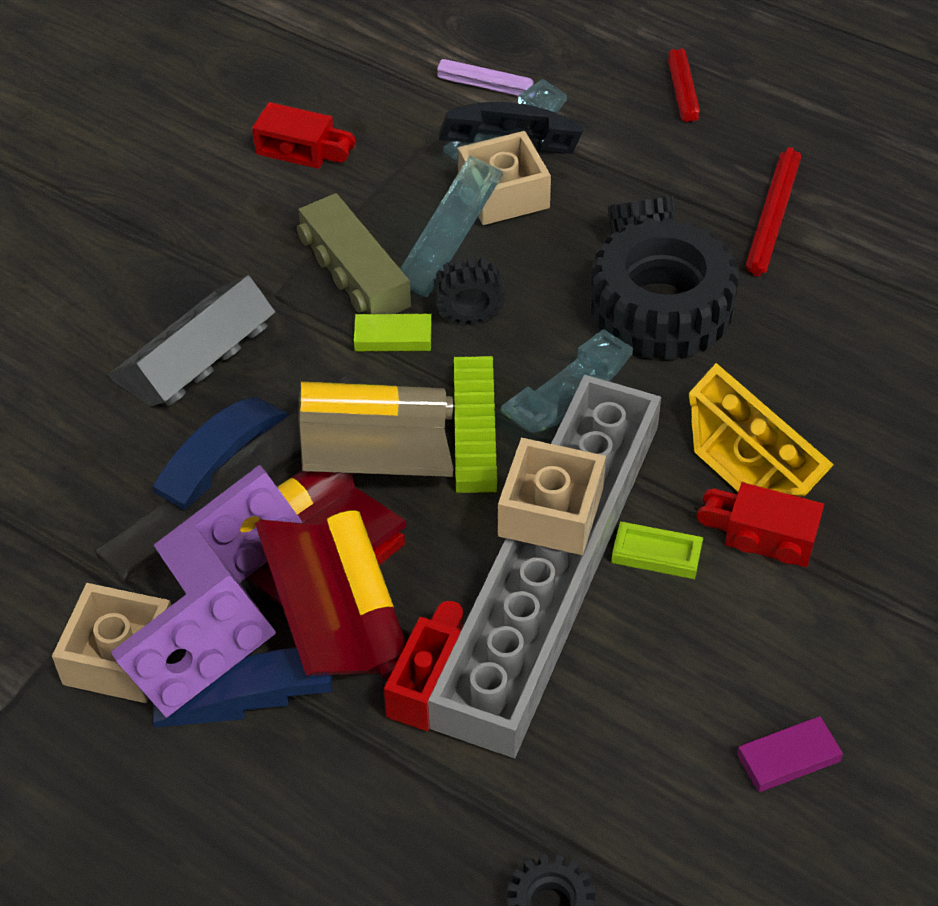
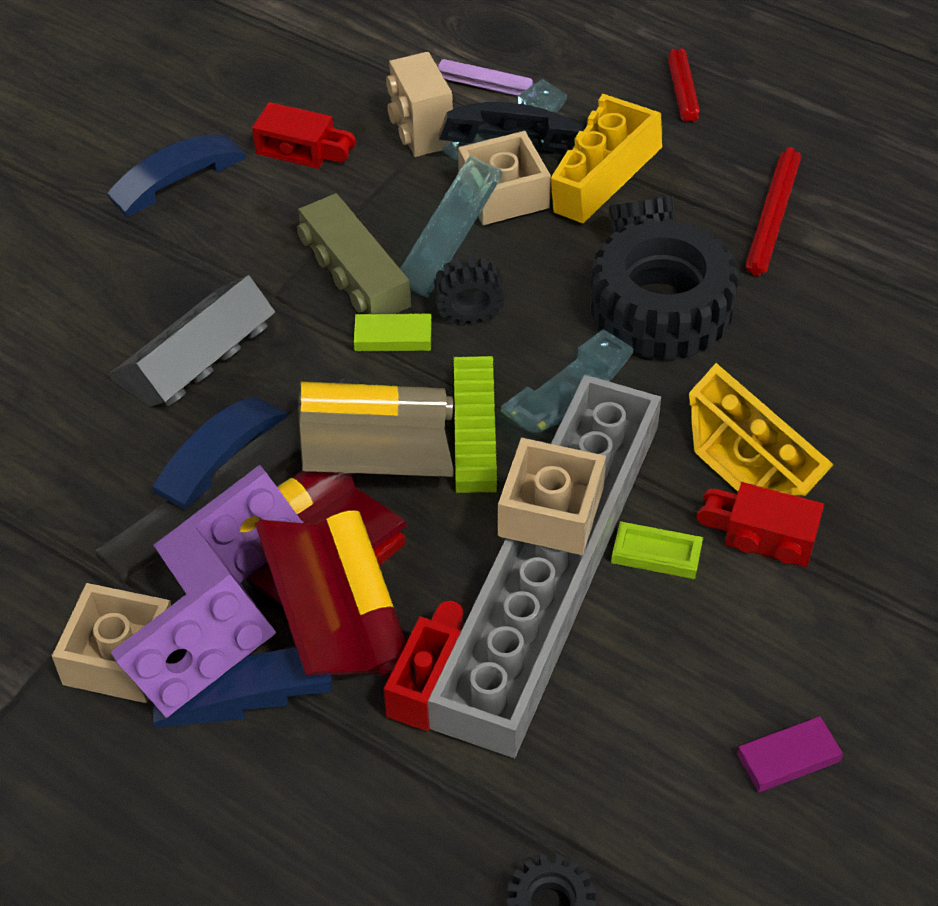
(169, 165): none -> dark blue slope
(418, 102): none -> tan brick
(605, 156): none -> yellow wedge

